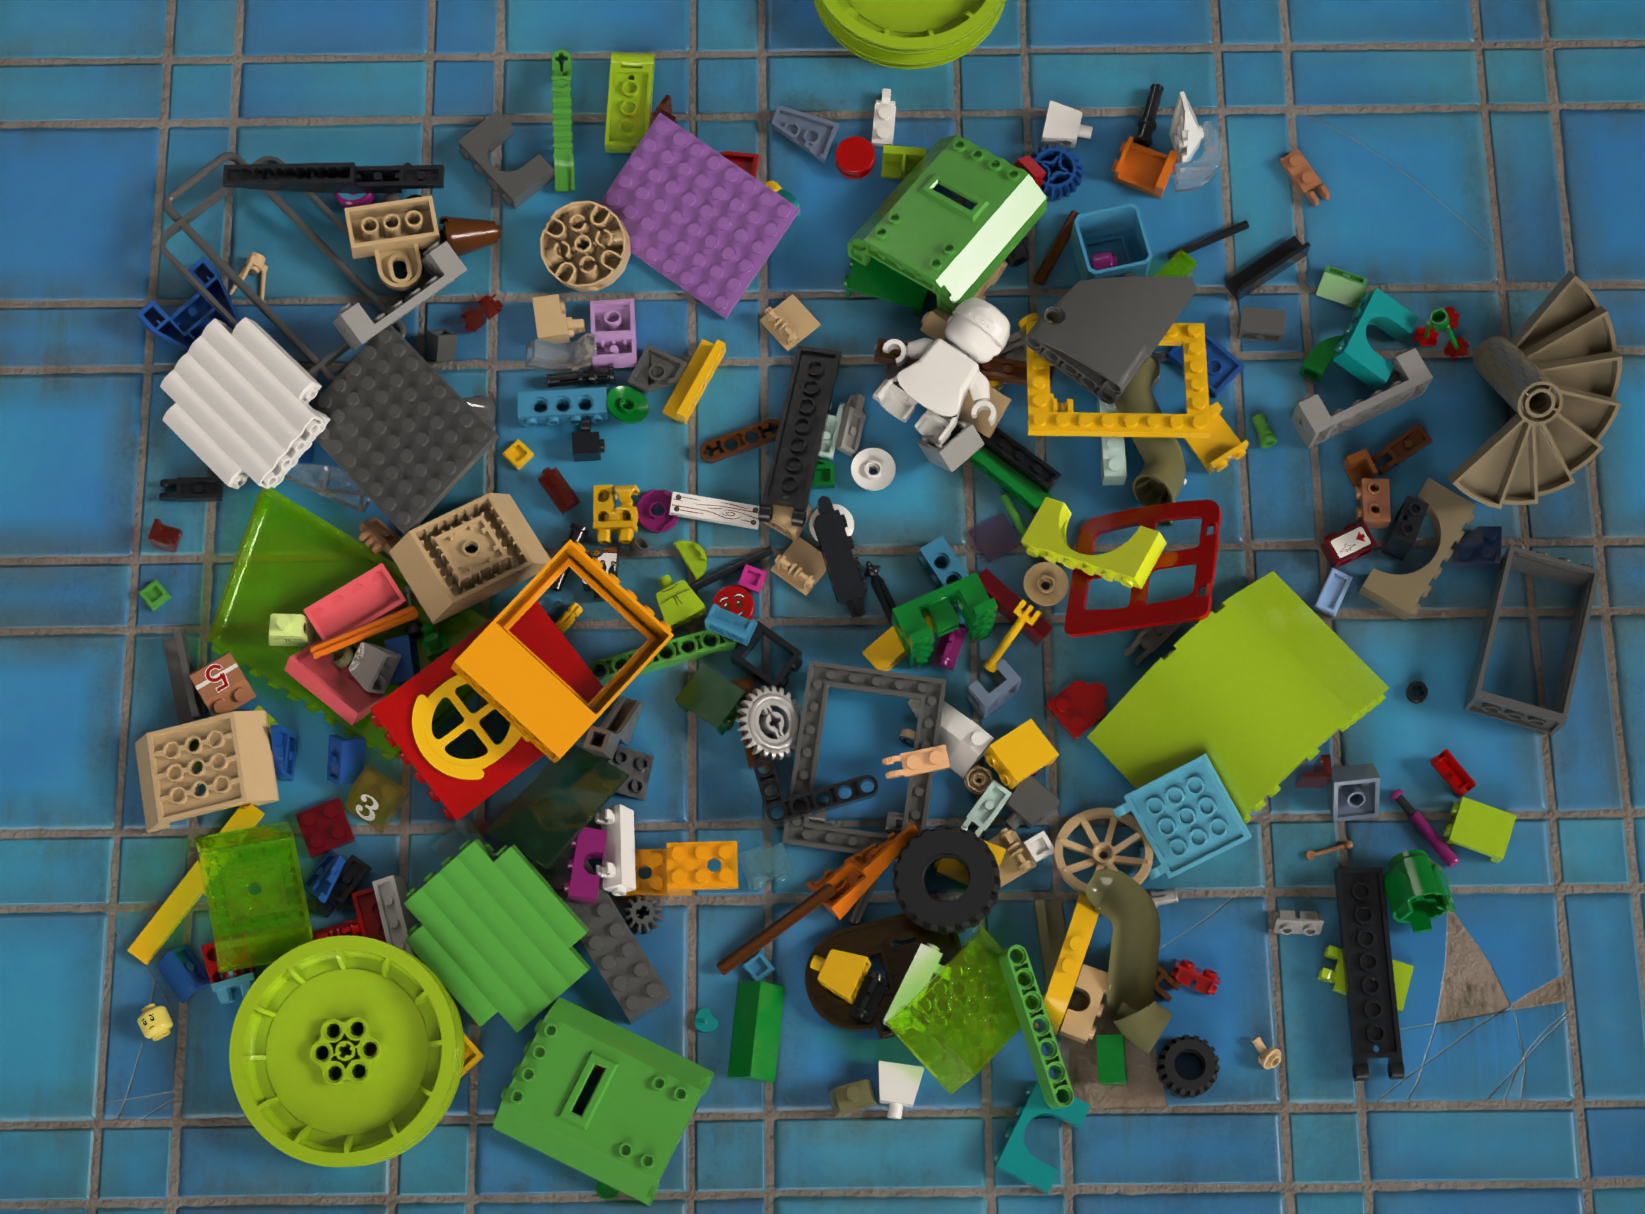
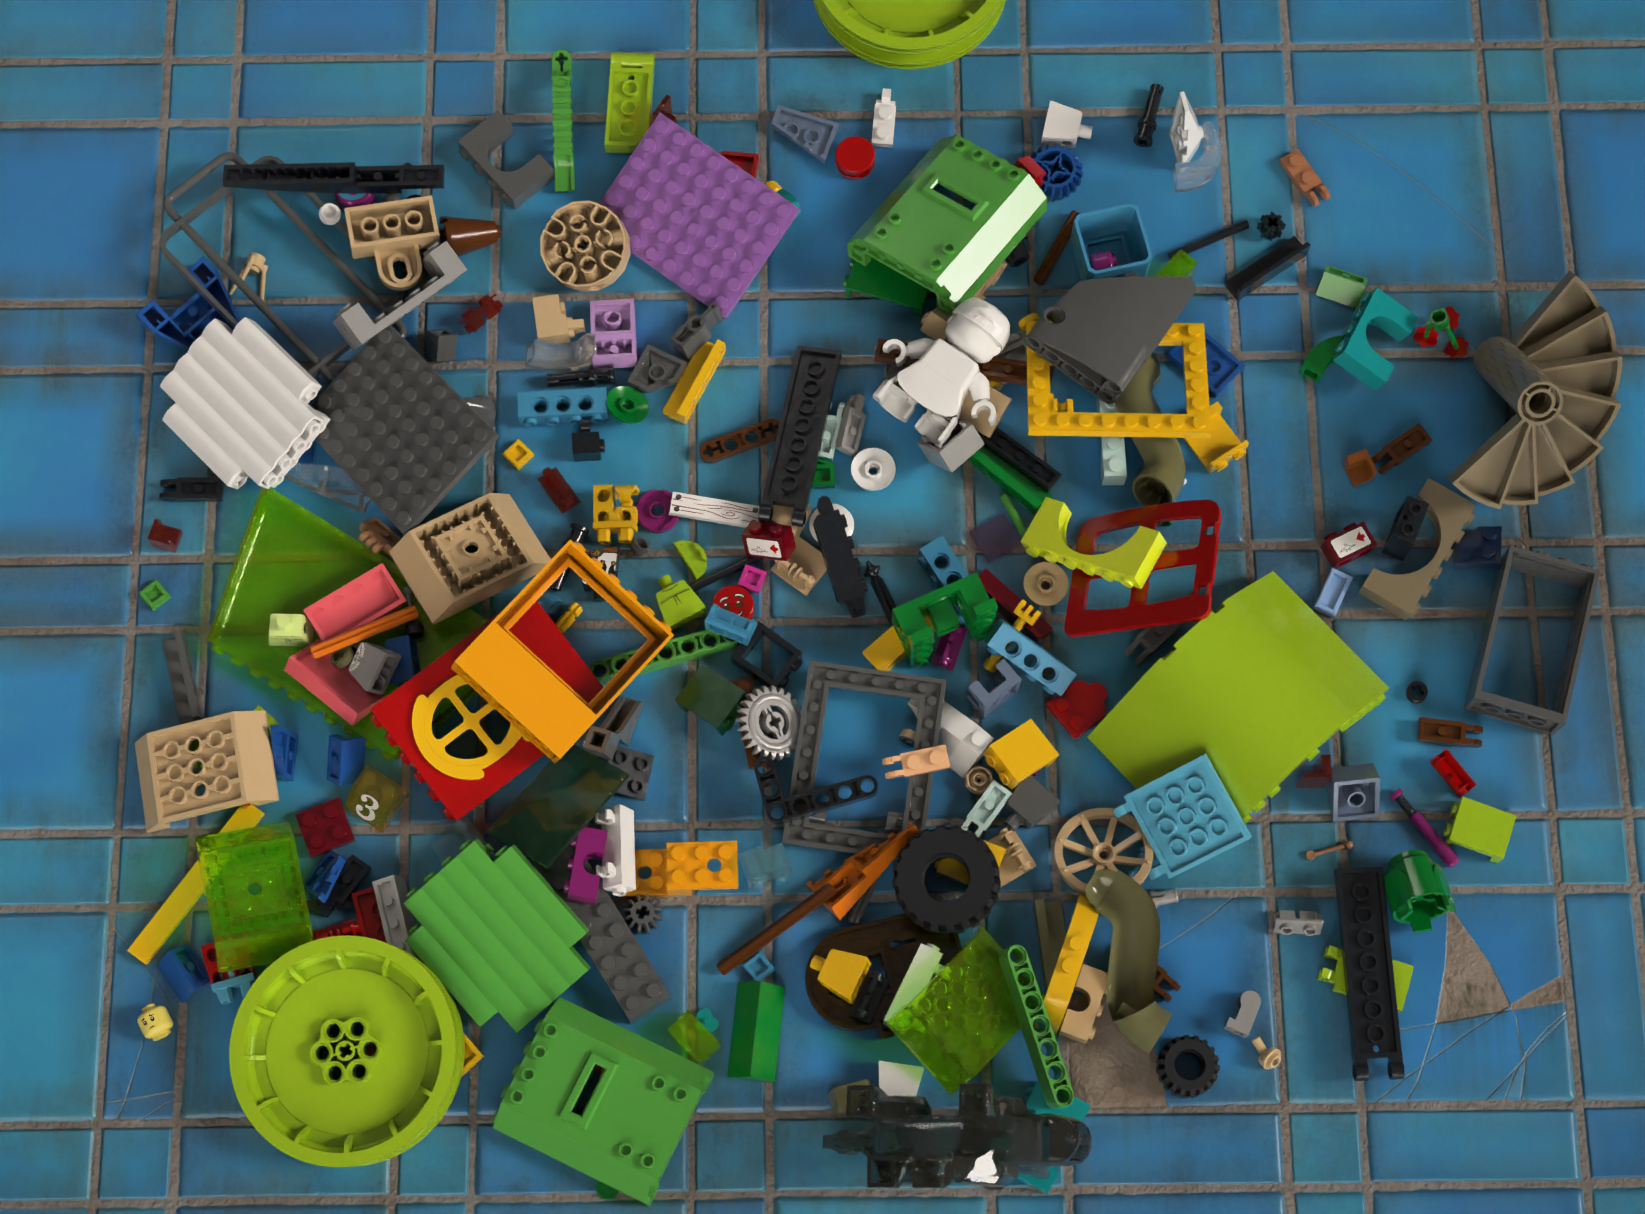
(222, 685): nougat slope -> none
(329, 214): none -> white plate
(433, 642): green hips -> none
(694, 1038): none -> clear neon green panel
(696, 331): none -> dark grey piece
(768, 541): none -> dark red brick
(789, 322): tan hinge -> none
(900, 160): lime panel -> none
(977, 1146): none -> clear smoke animal
(1003, 633): none -> dark azure brick
(1039, 847): white plate -> none
(1111, 1059): green hinge -> none
(1143, 168): orange panel -> none
(1204, 979): red hinge -> none
(1247, 1010): none -> light grey leg
(1262, 324): dark grey panel -> none
(1265, 435): bright green pin -> none
(1271, 226): none -> black gear
(1373, 503): nougat brick -> none
(1409, 381): light grey plate -> none
(1447, 732): none -> reddish brown hinge

